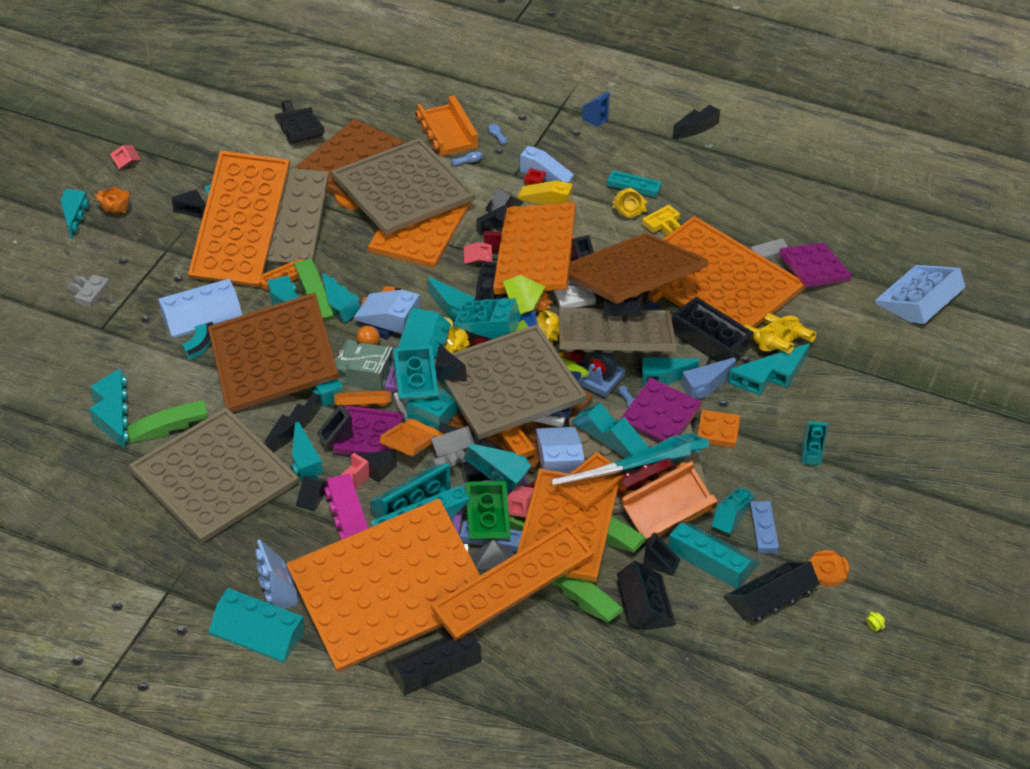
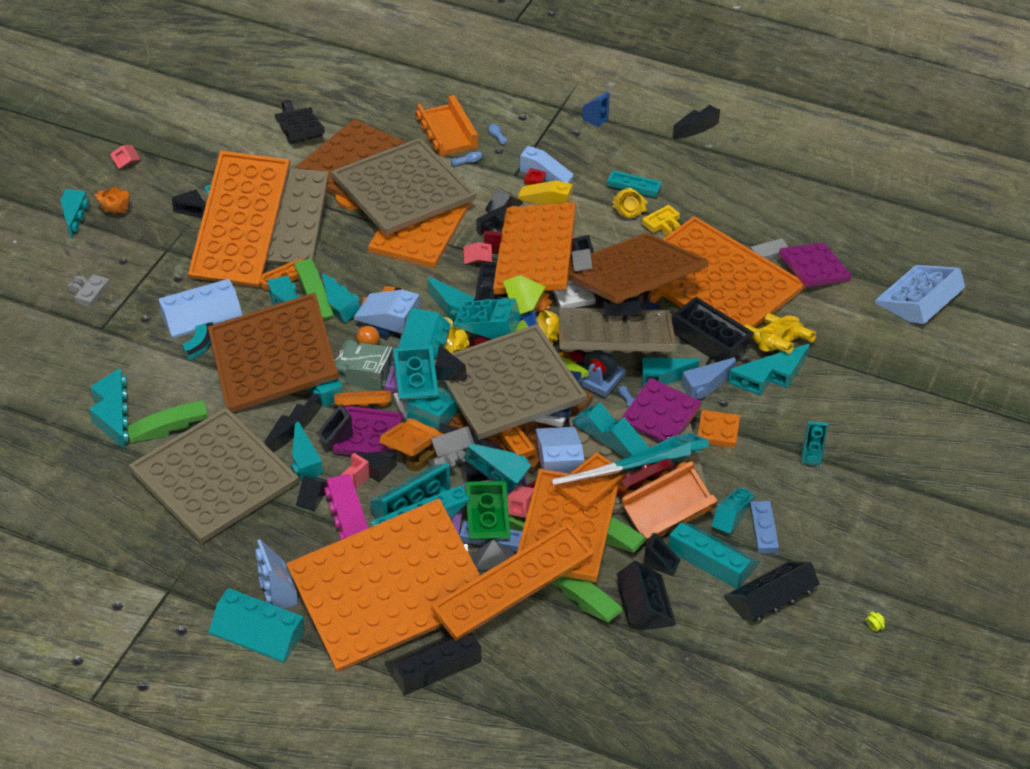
(422, 458): none -> pearl gold beam
(582, 260): none -> light grey tile
(830, 568): orange tile -> none

